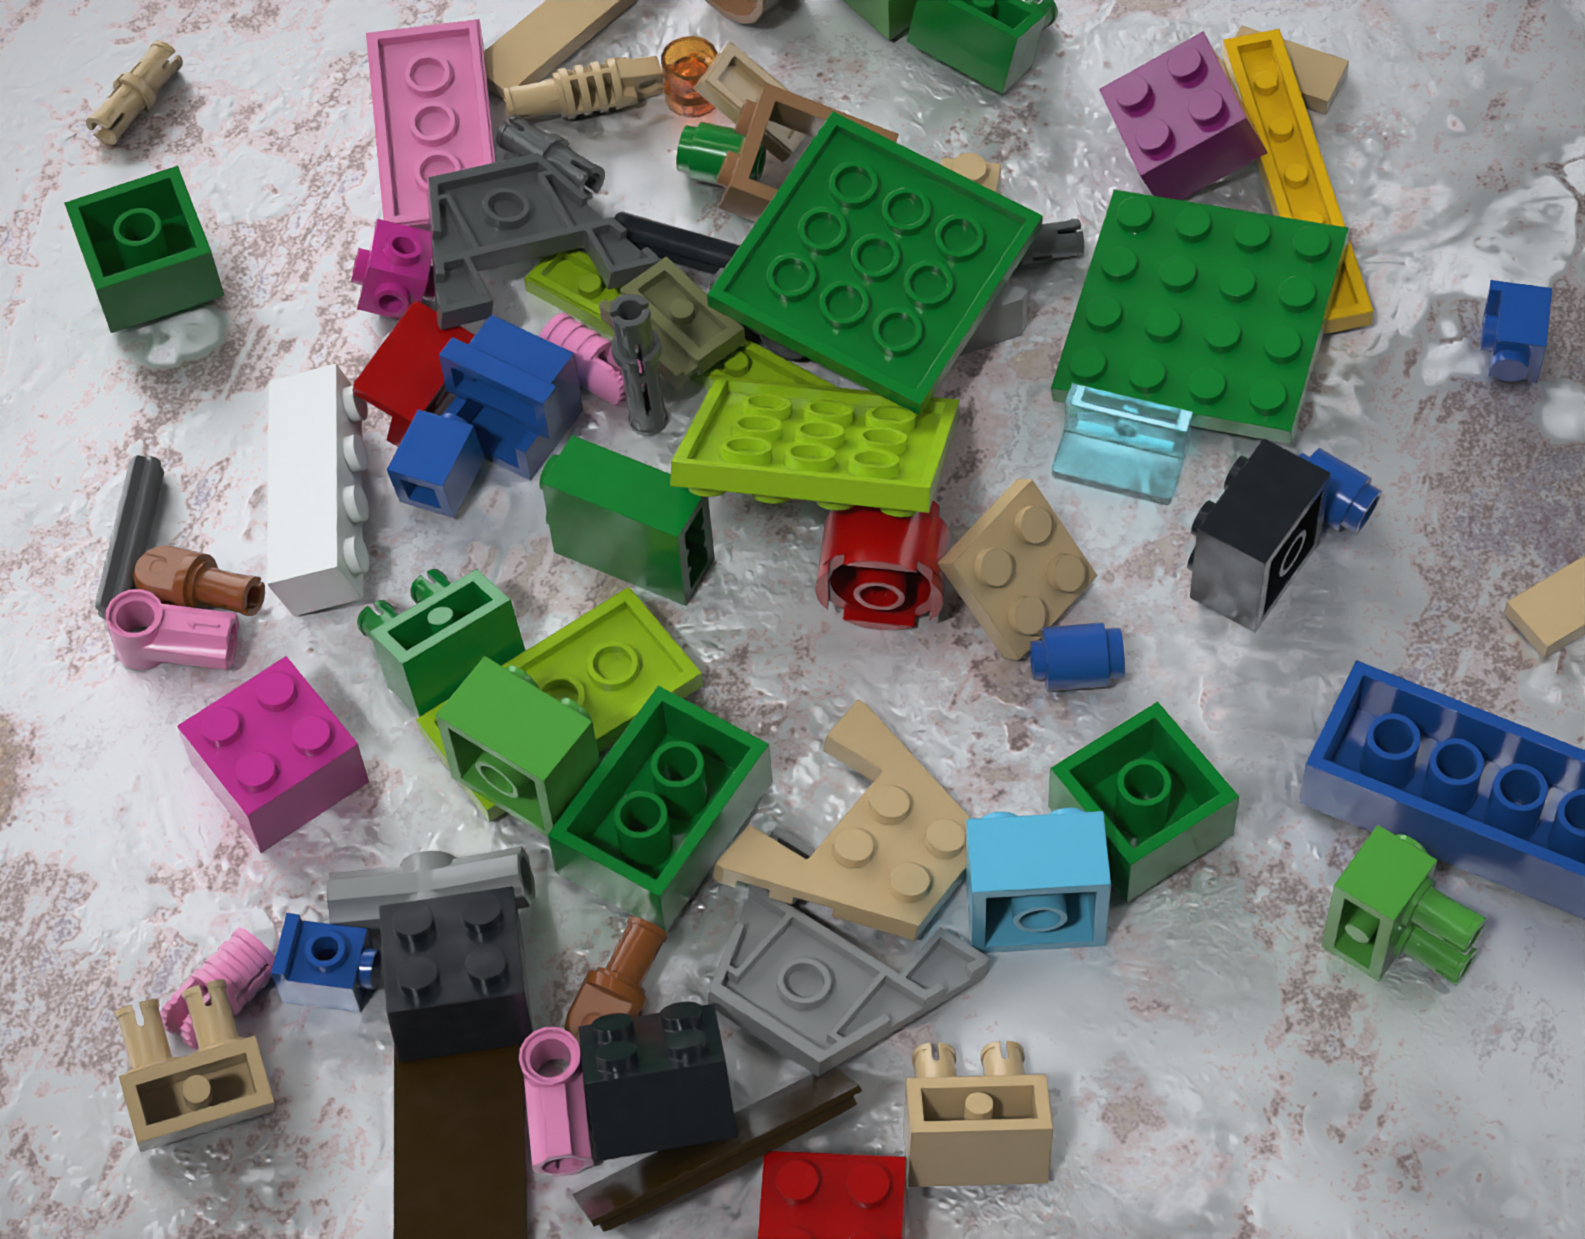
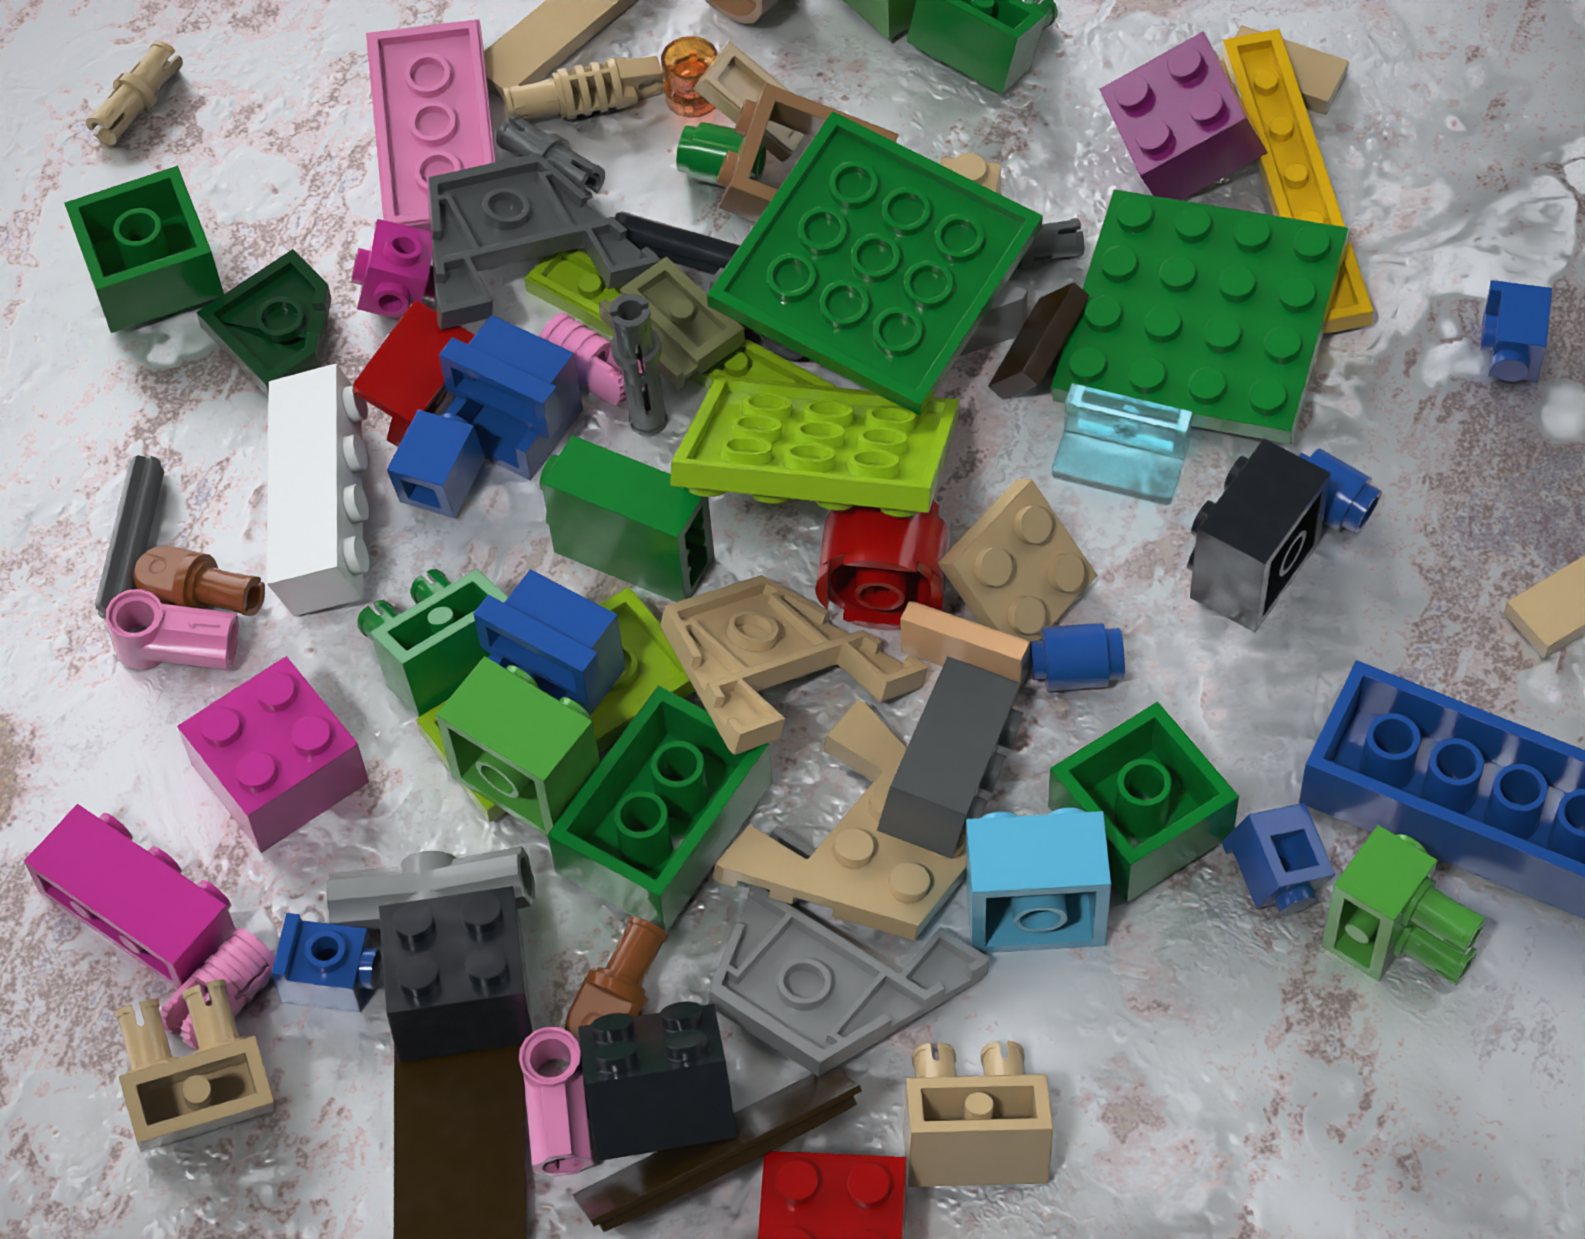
(131, 894): none -> dark pink brick
(272, 320): none -> dark green plate
(555, 638): none -> blue plate
(763, 636): none -> tan wing
(937, 634): none -> light nougat tile
(952, 758): none -> dark grey brick
(1039, 341): none -> dark brown tile
(1280, 858): none -> blue brick

